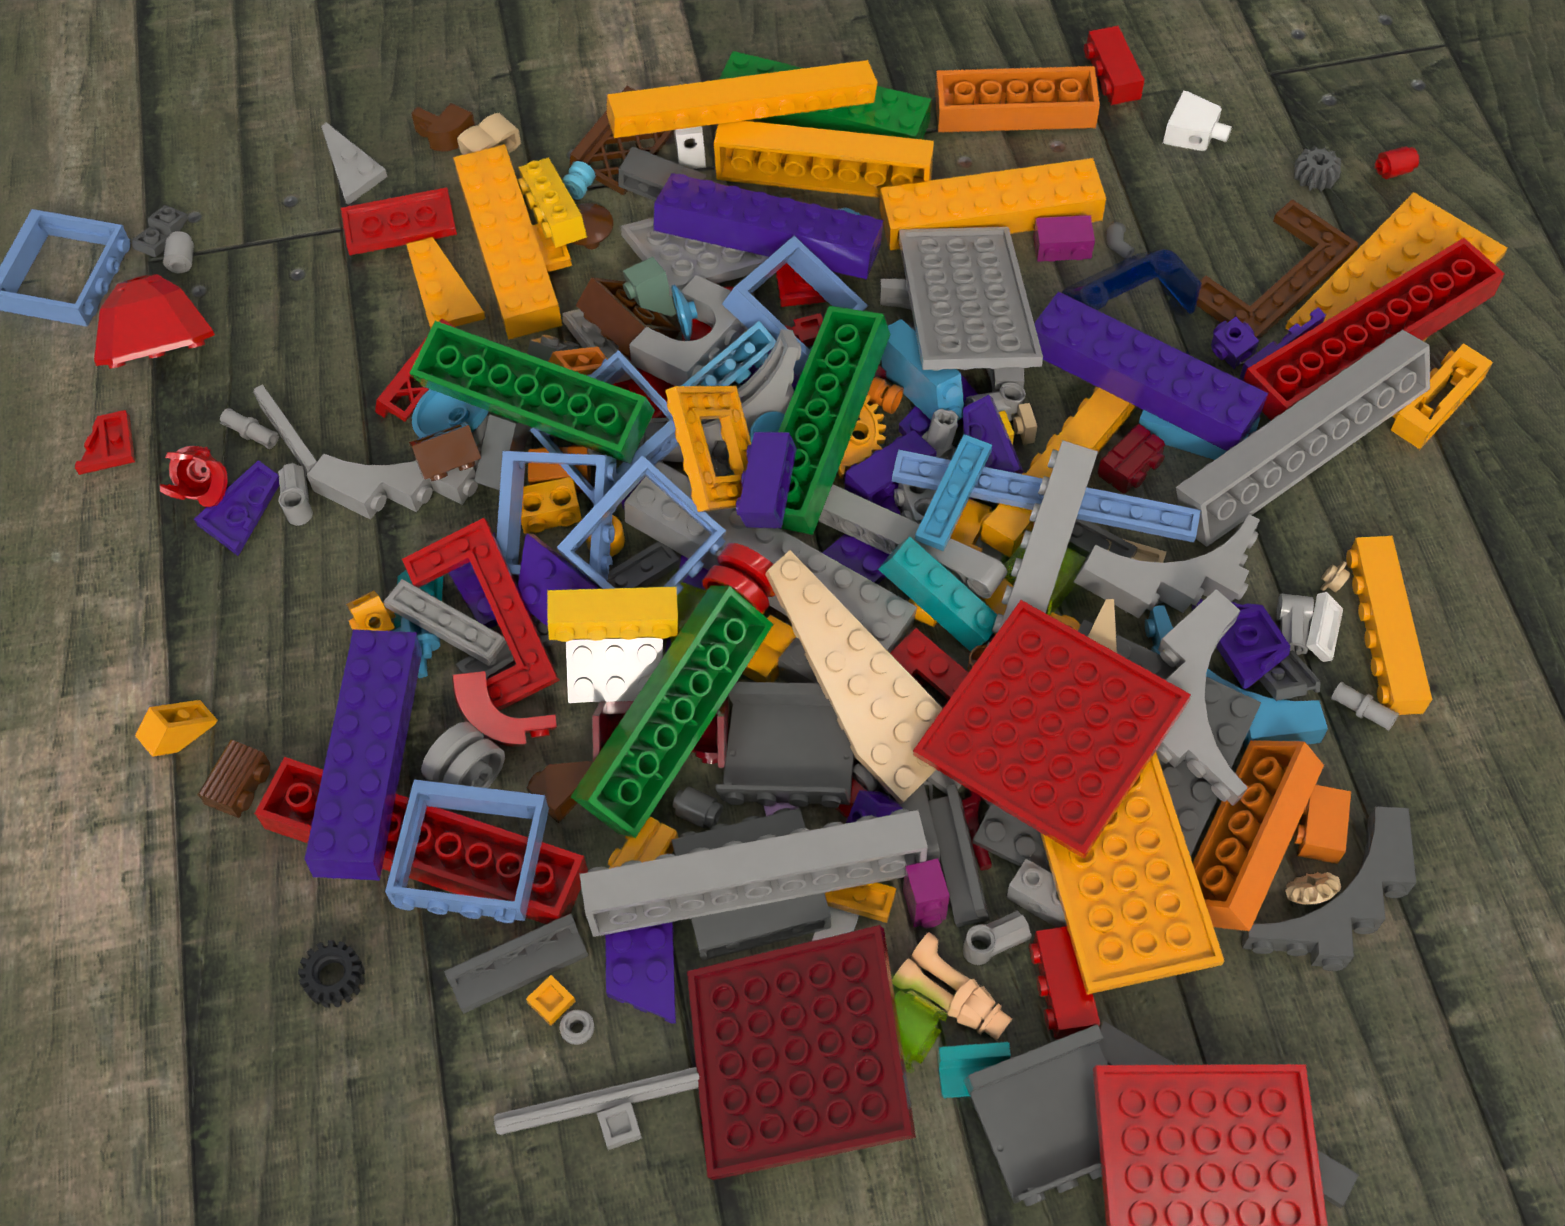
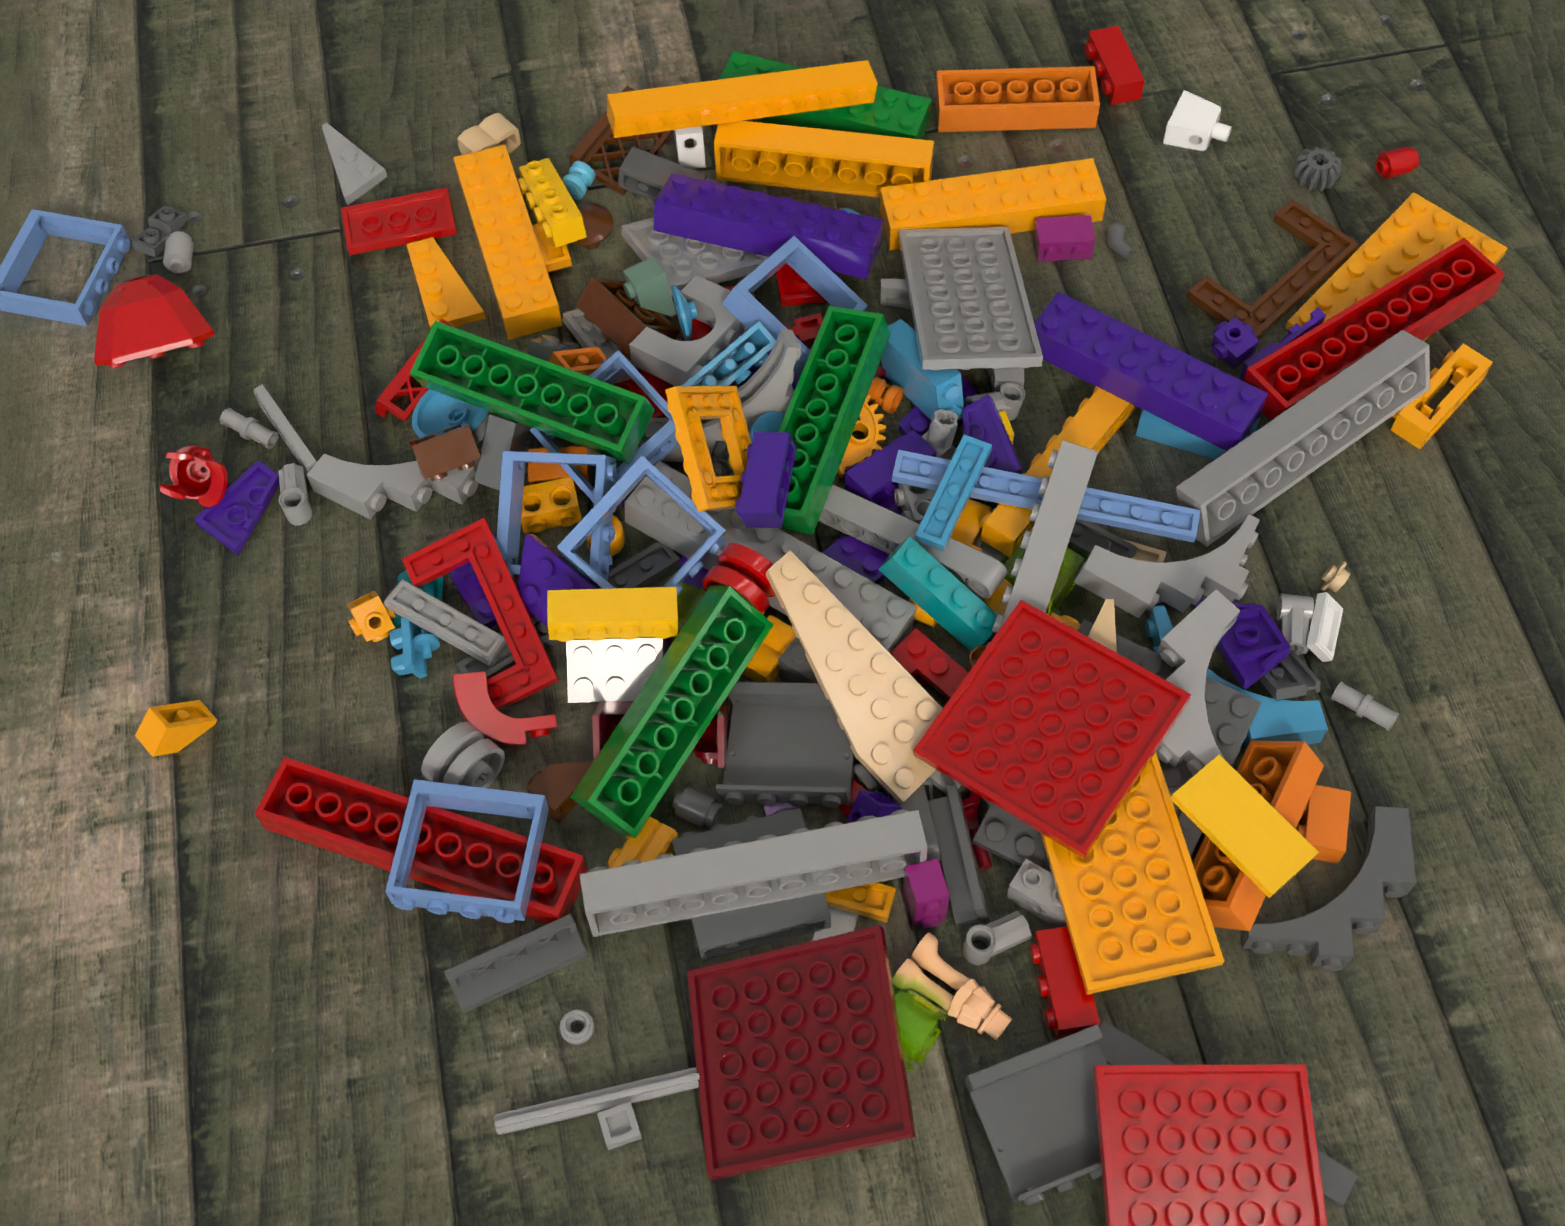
(108, 443): red wing -> none
(235, 779): reddish brown brick -> none
(318, 960): black tyre -> none
(364, 756): dark purple brick -> none
(442, 129): reddish brown brick -> none
(550, 1000): light orange plate -> none
(643, 969): dark purple wing -> none
(960, 1061): teal panel -> none
(1025, 423): tan plate -> none
(1131, 459): dark red brick -> none
(1134, 271): clear blue windscreen -> none
(1244, 826): none -> yellow tile
(1313, 888): tan gear -> none
(1388, 625): light orange brick -> none

